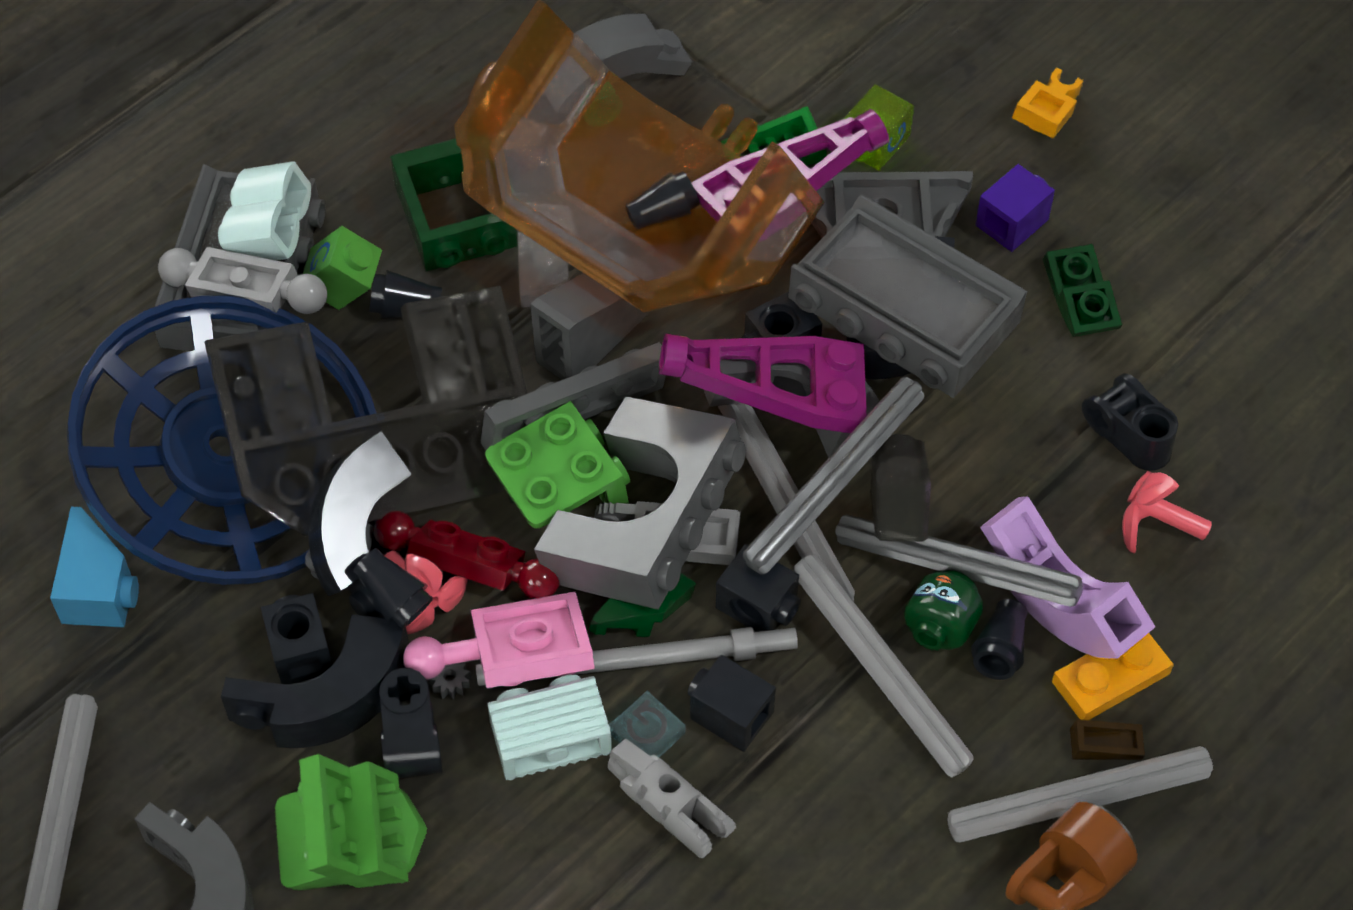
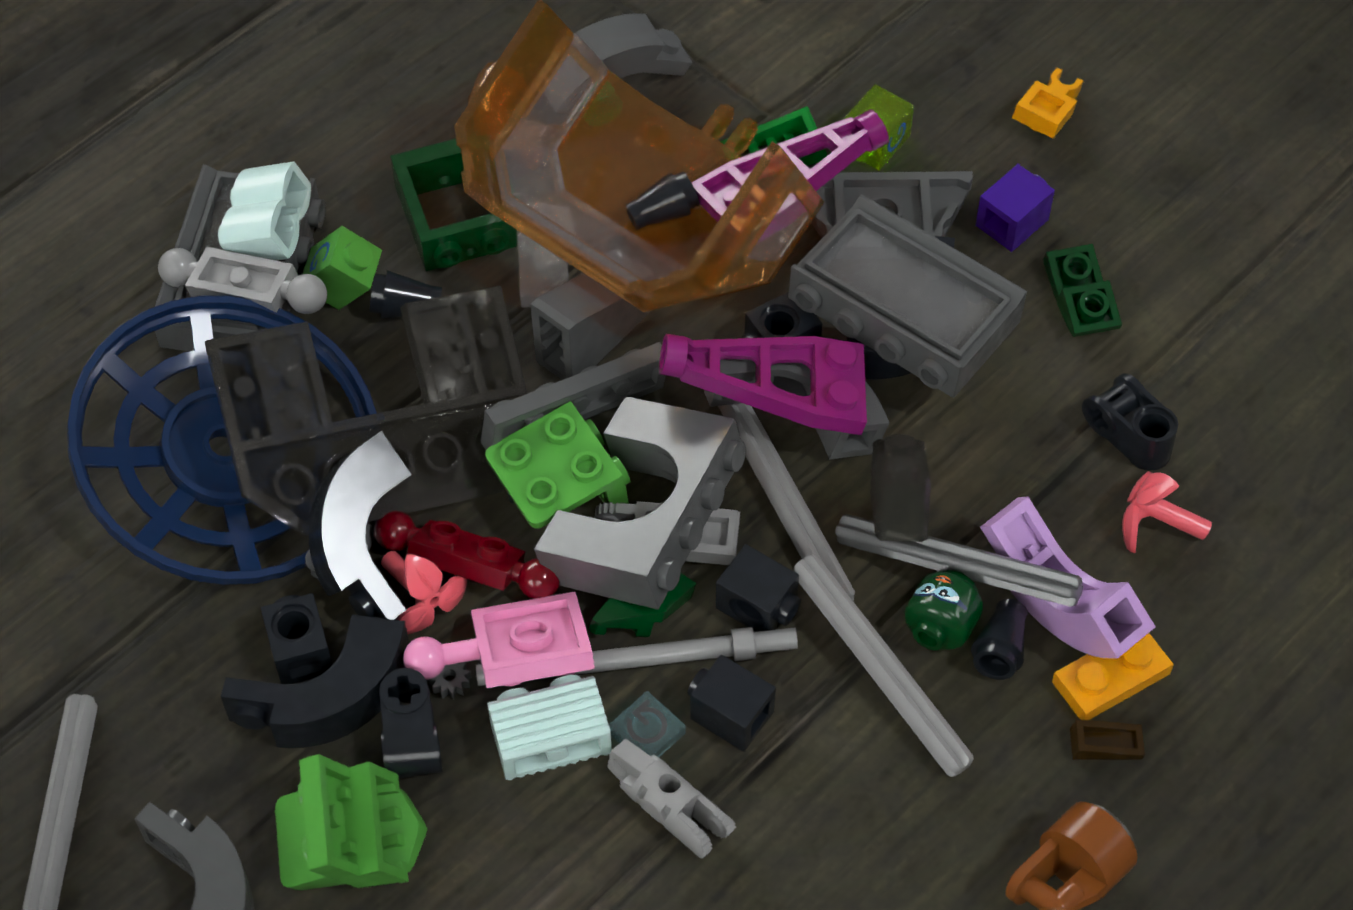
(92, 577): dark azure slope -> none
(394, 589): black cone -> none
(833, 476): dark grey axle -> none
(1096, 788): light grey axle -> none

